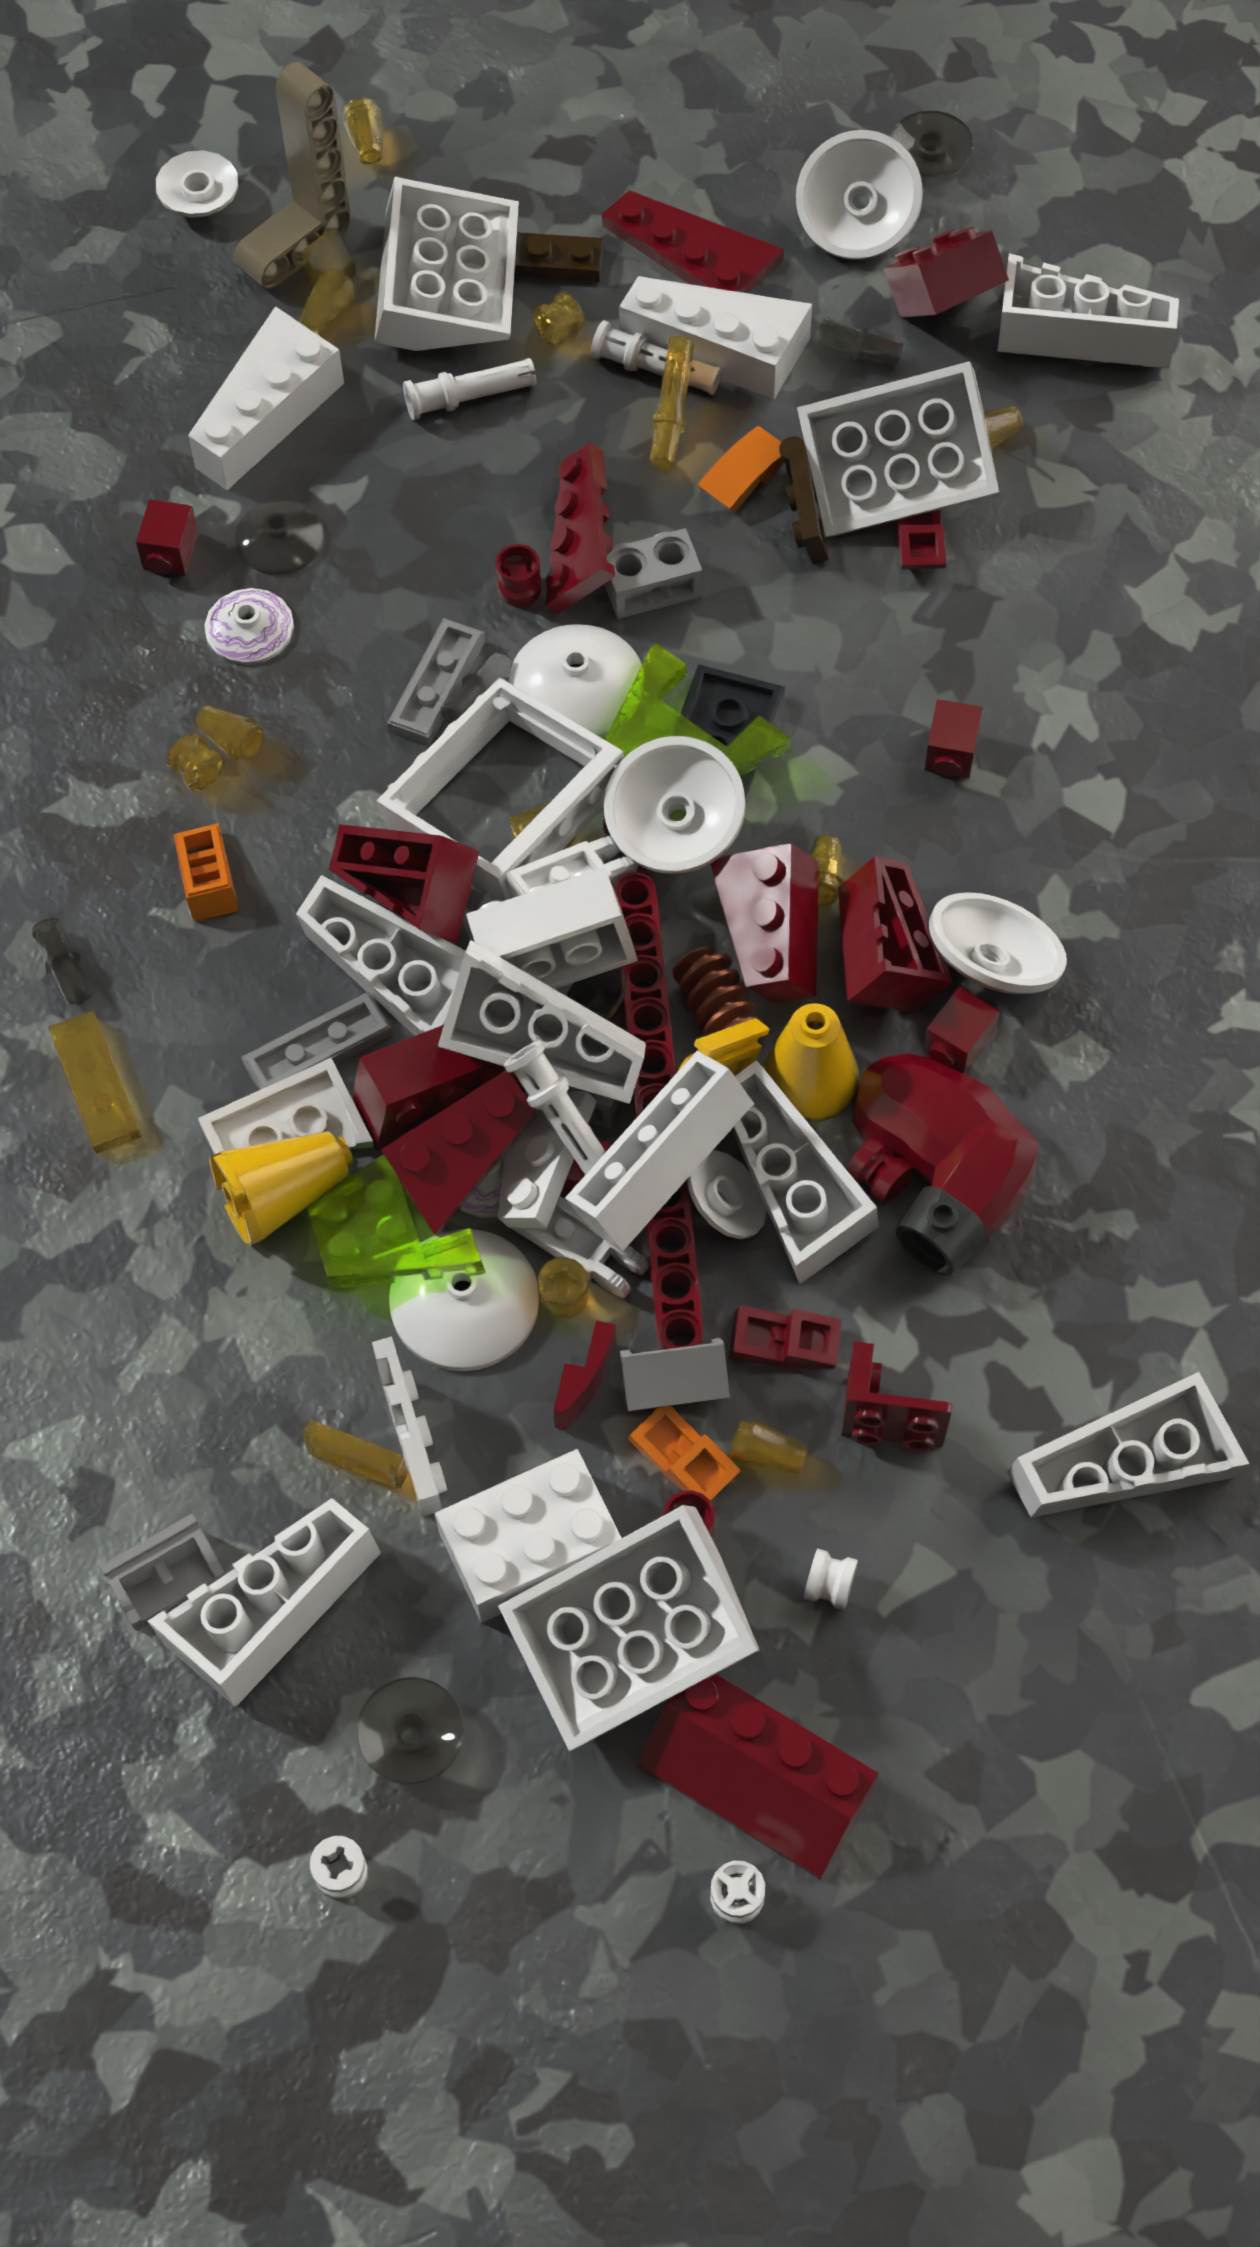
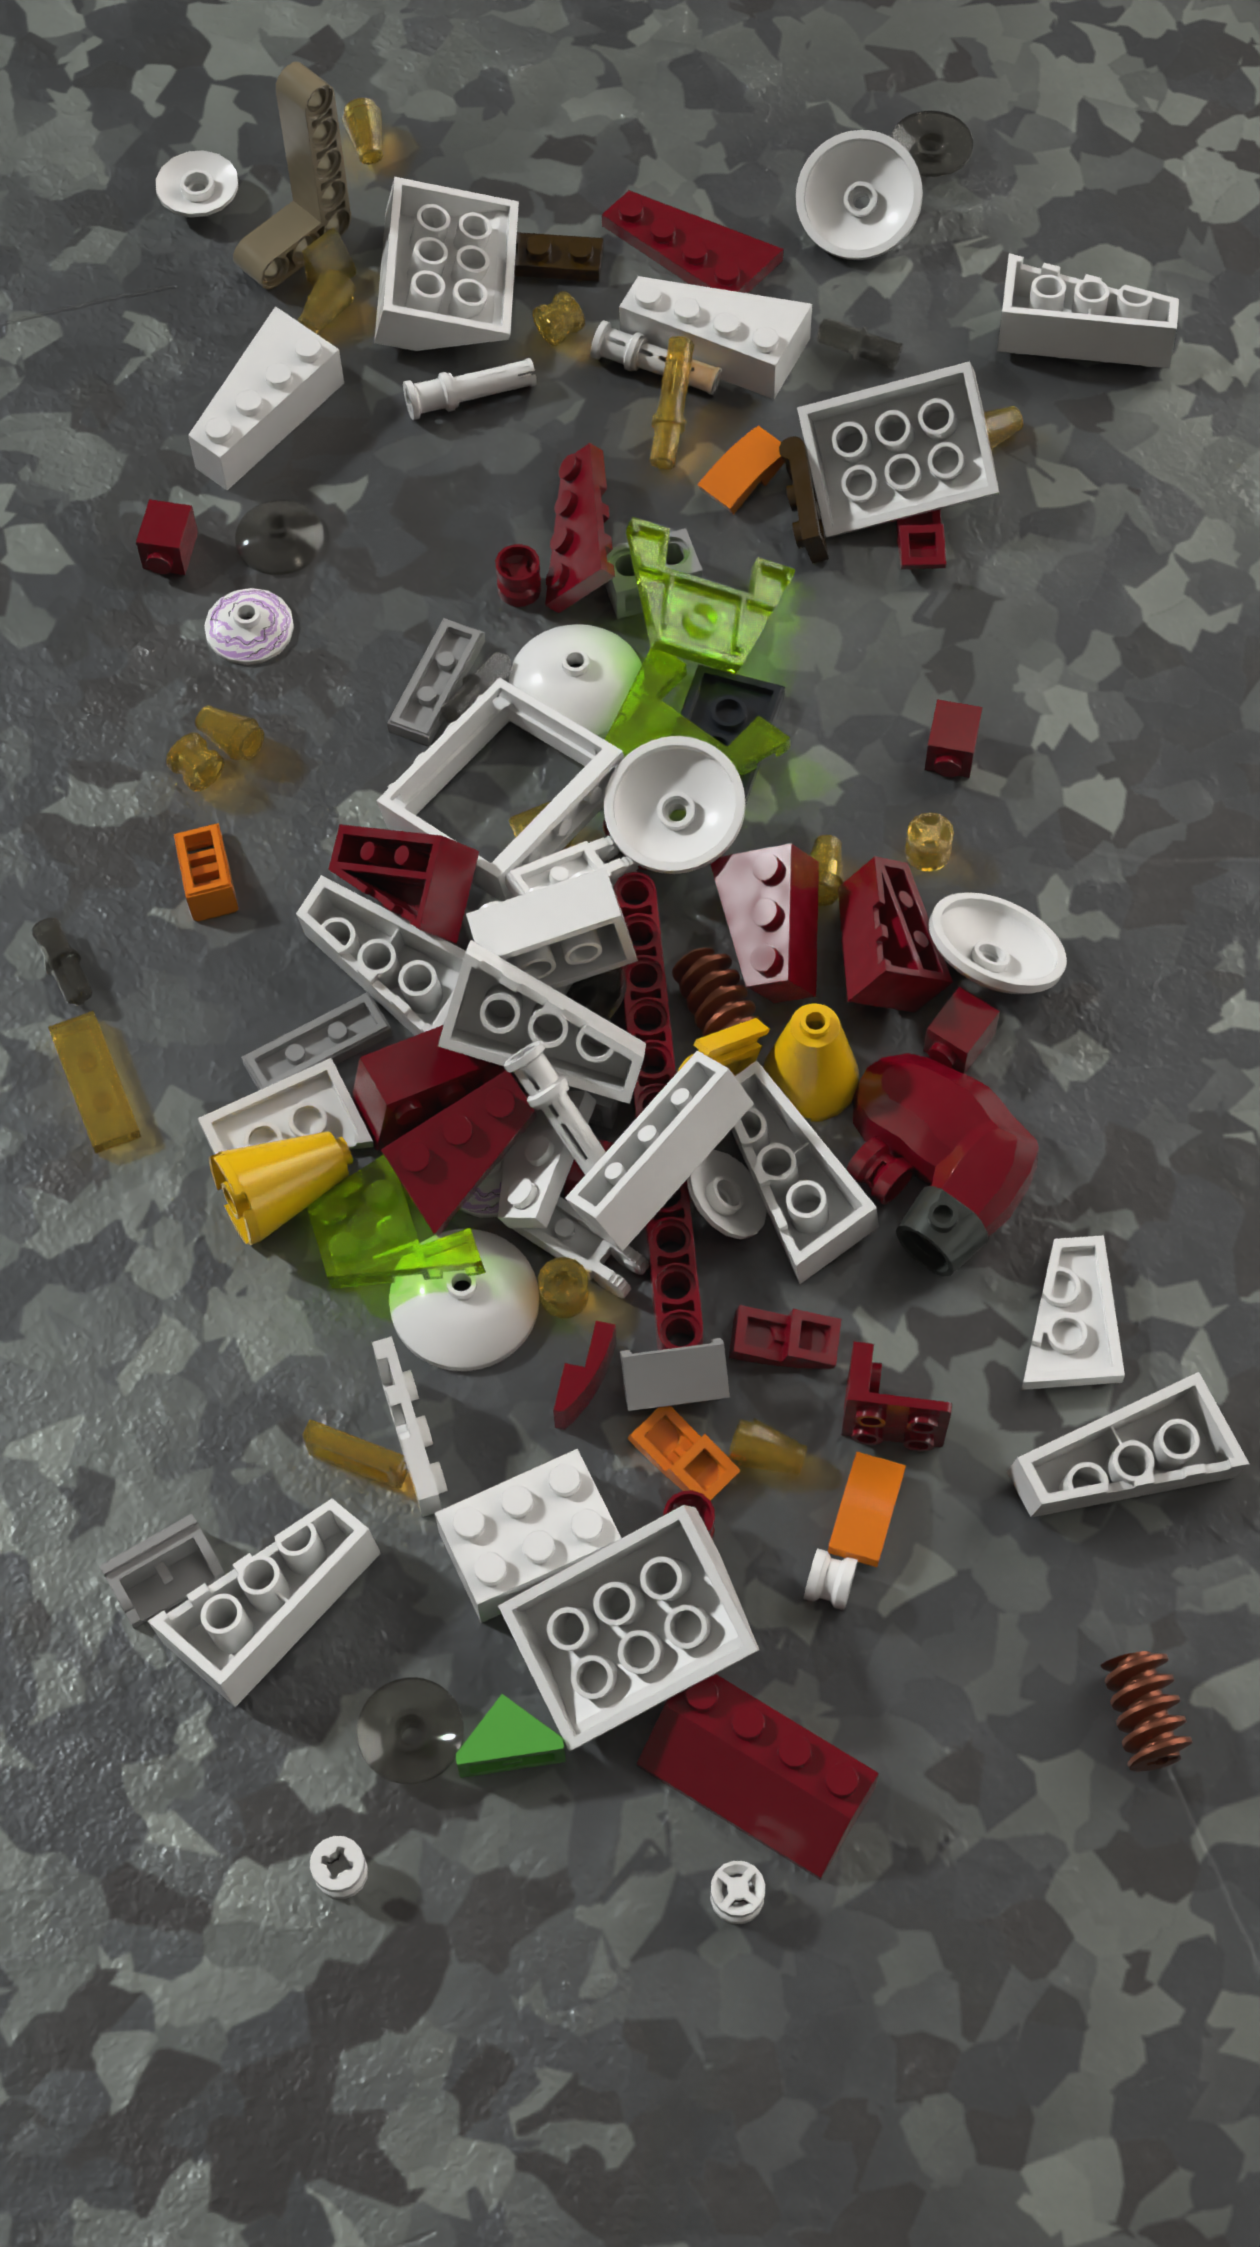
(508, 1741): none -> bright green slope
(699, 616): none -> clear neon green wing
(866, 1509): none -> orange slope
(929, 829): none -> clear yellow wheel
(946, 272): dark red brick -> none
(1076, 1320): none -> white wing
(1145, 1710): none -> copper piece

